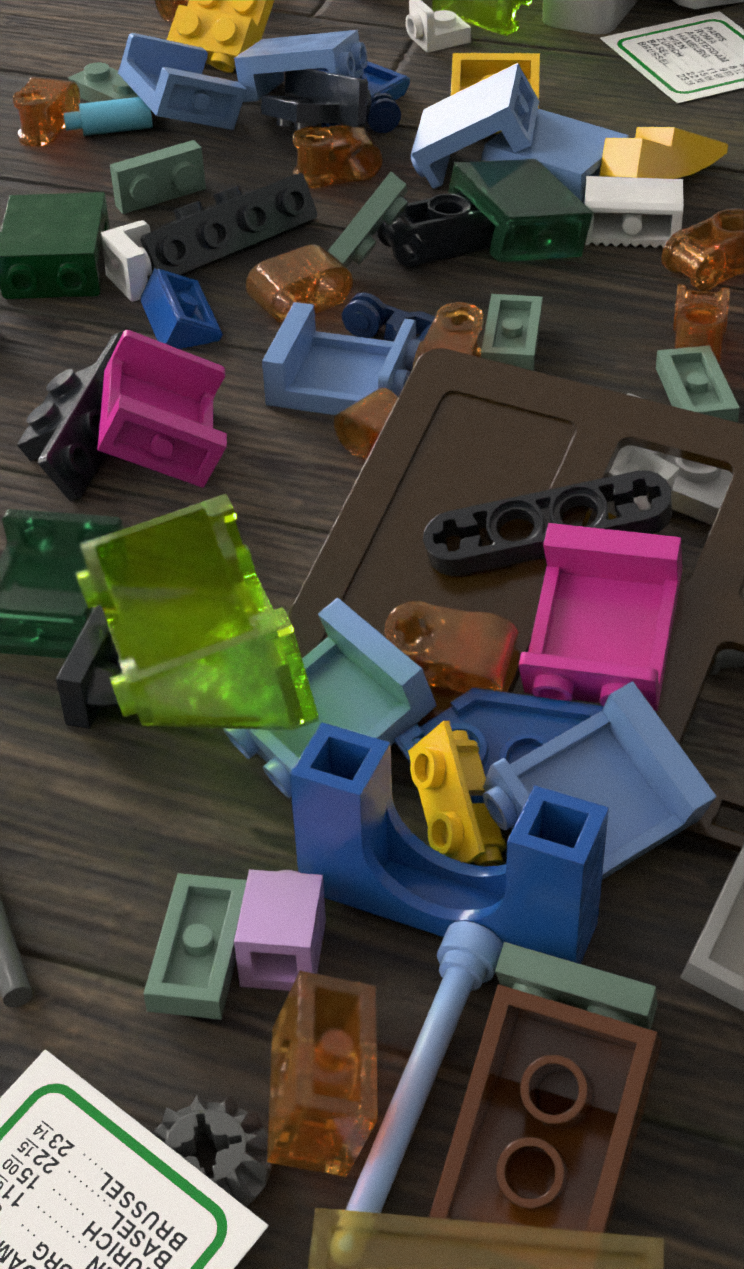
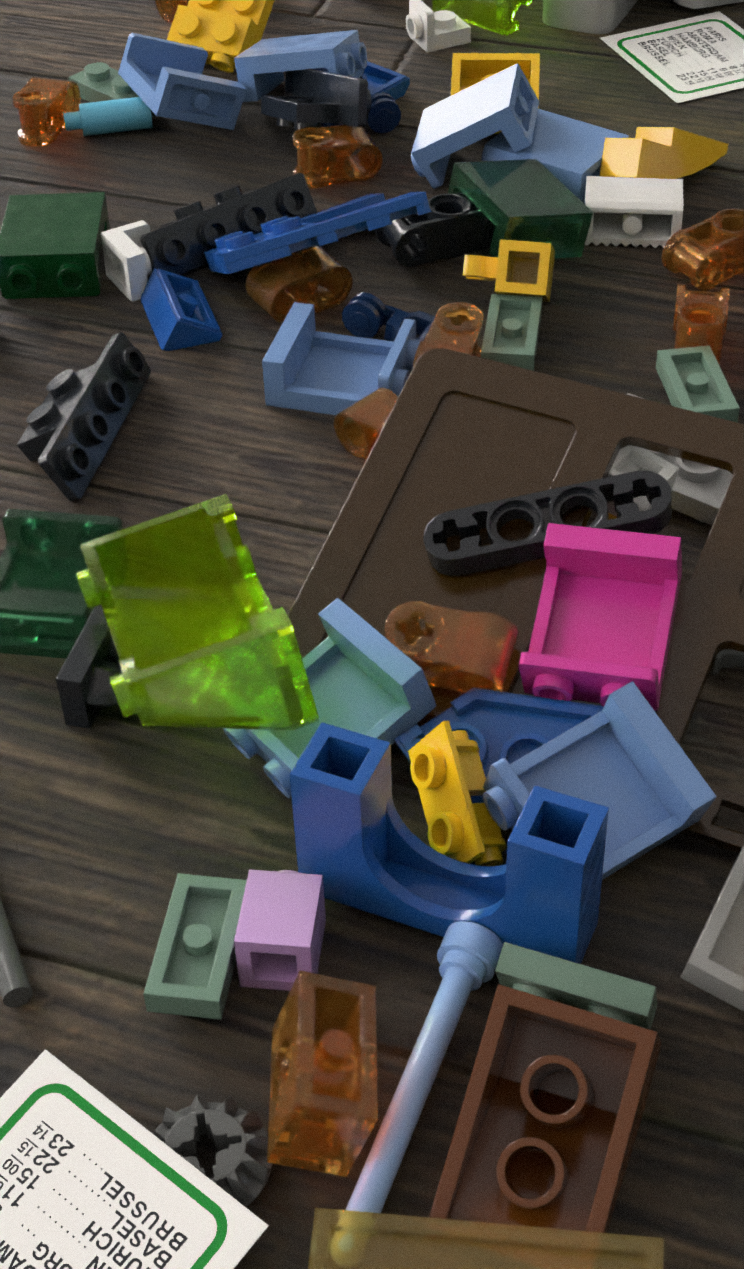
(158, 176): sand green plate -> none
(161, 409): dark pink panel -> none
(288, 235): none -> blue wing
(383, 206): sand green plate -> none
(518, 270): none -> yellow brick

